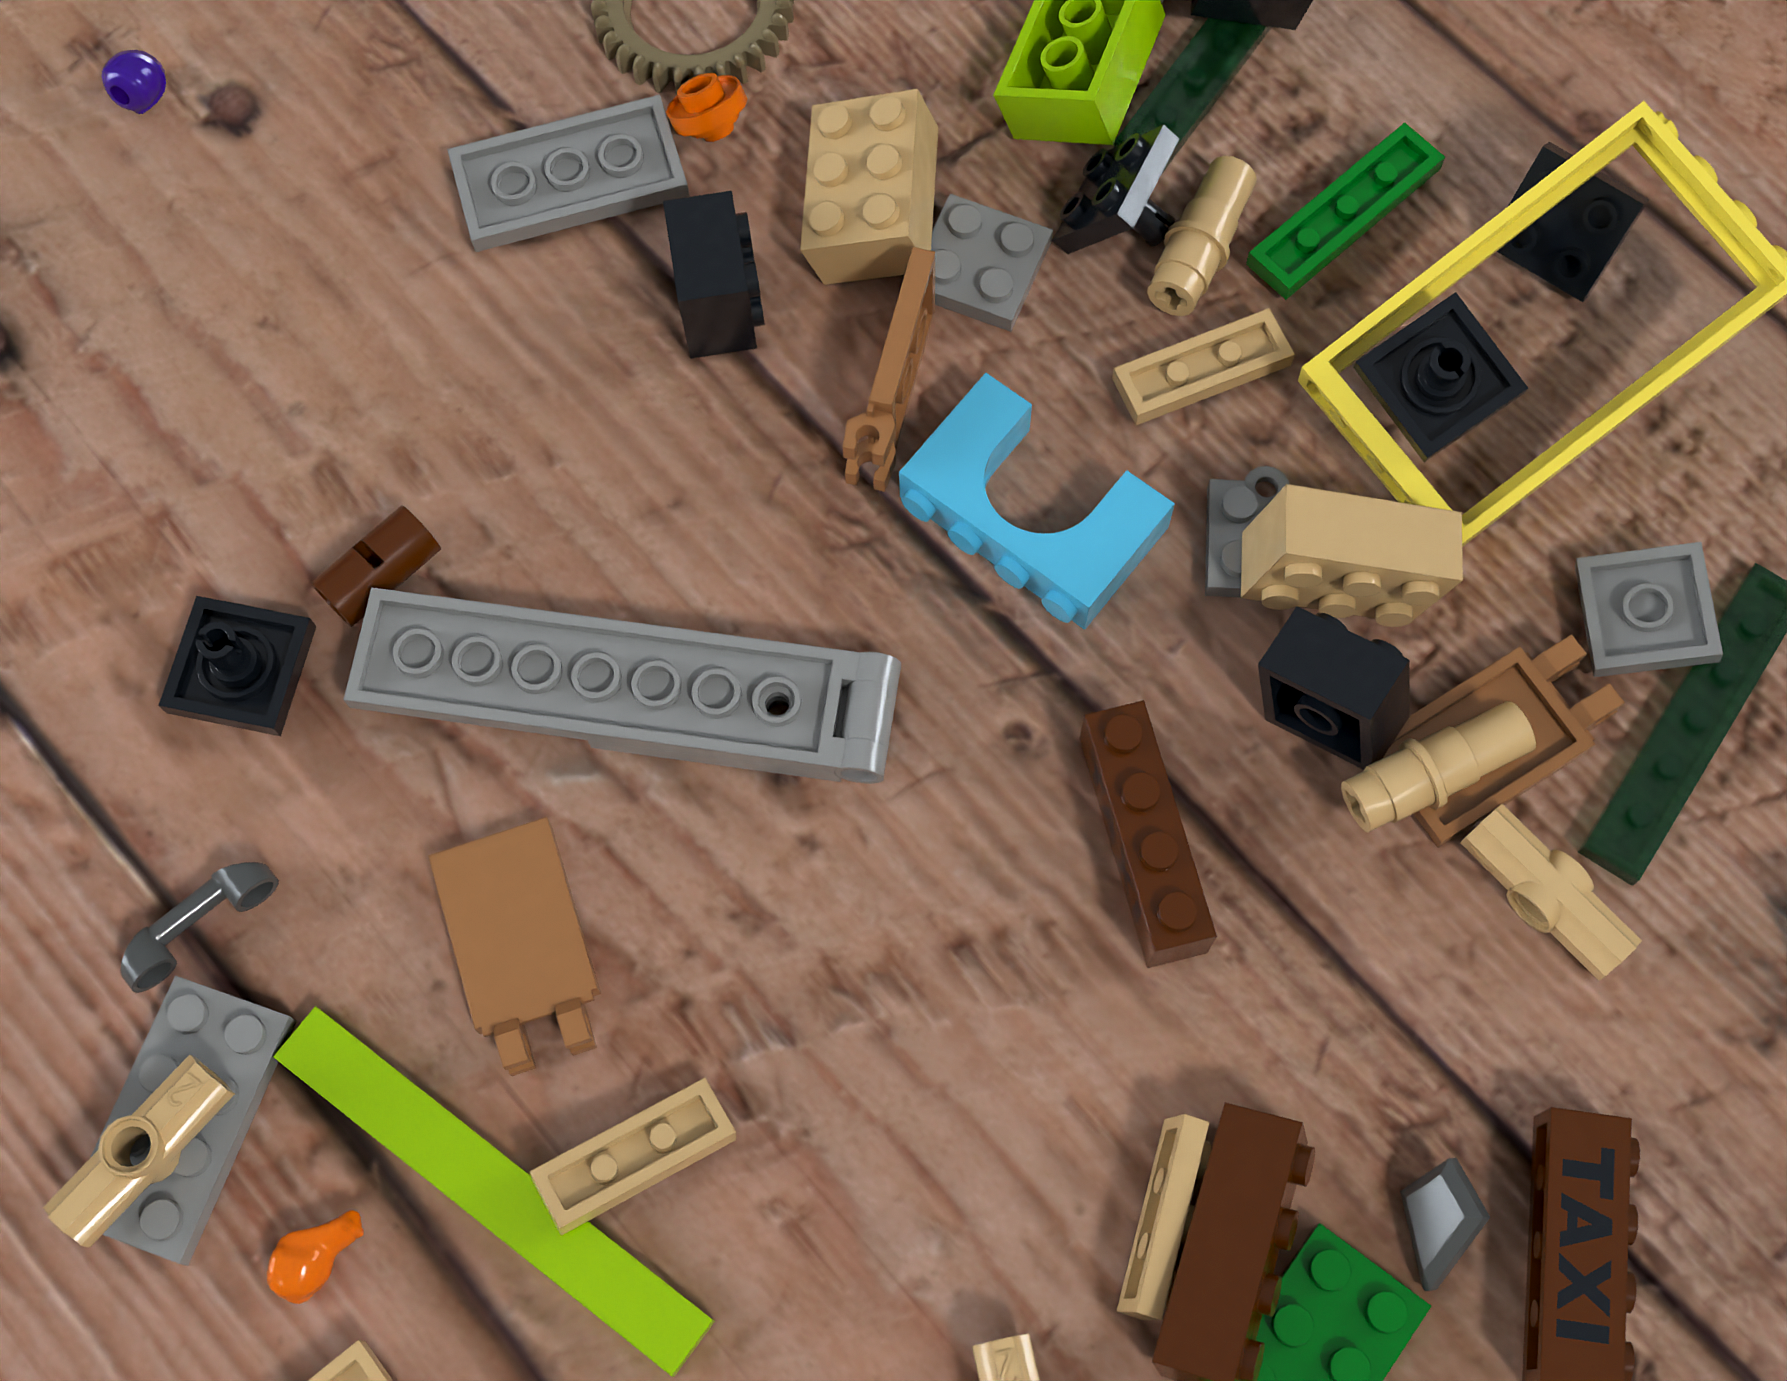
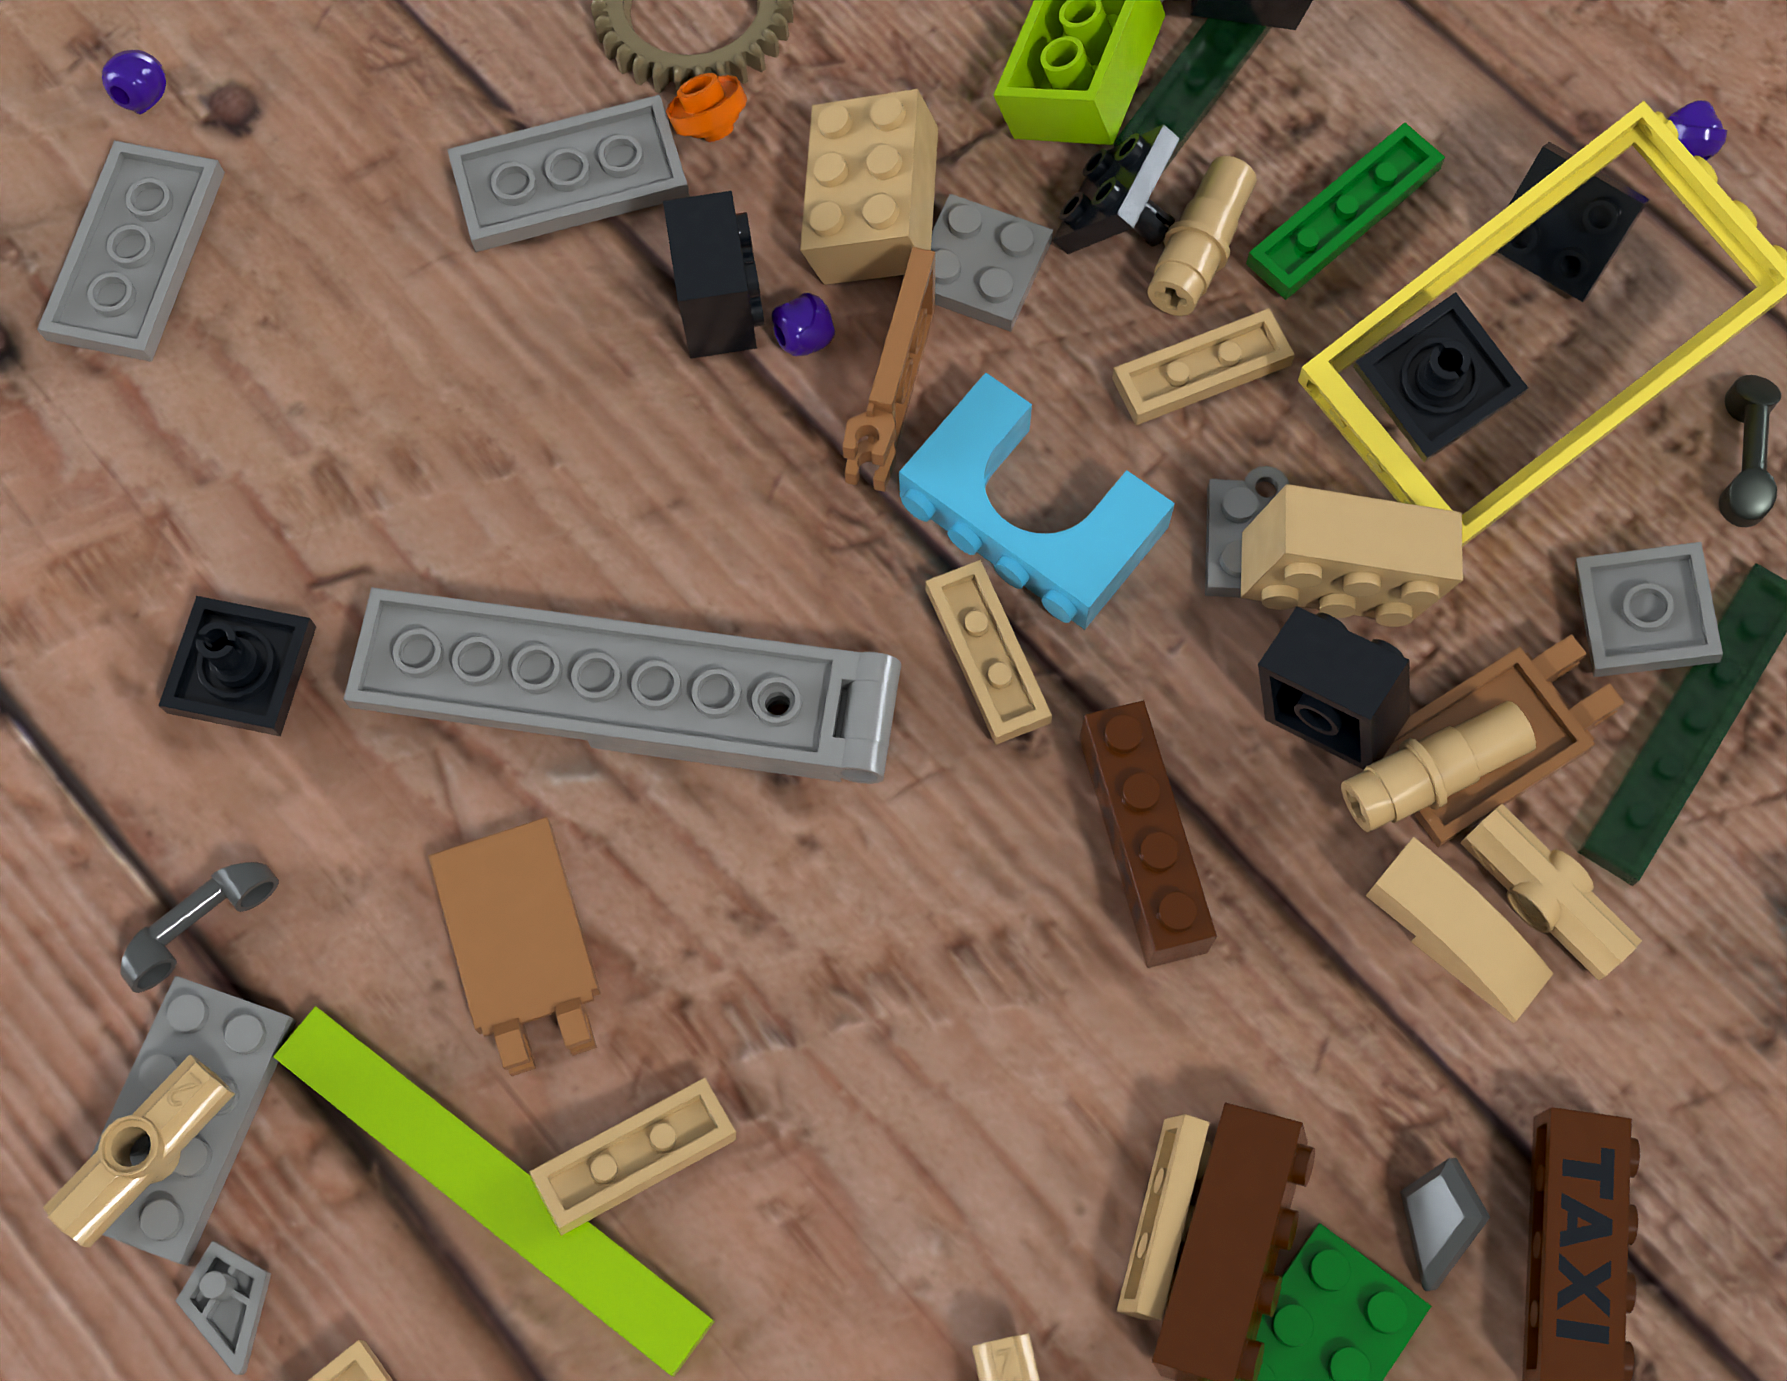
(131, 251): none -> light grey plate
(226, 1303): none -> light grey piece
(306, 1257): orange animal -> none
(378, 560): reddish brown pin -> none
(803, 325): none -> dark purple piece
(988, 652): none -> tan plate
(1460, 930): none -> tan slope
(1699, 129): none -> dark purple piece
(1753, 489): none -> pearl dark grey bar

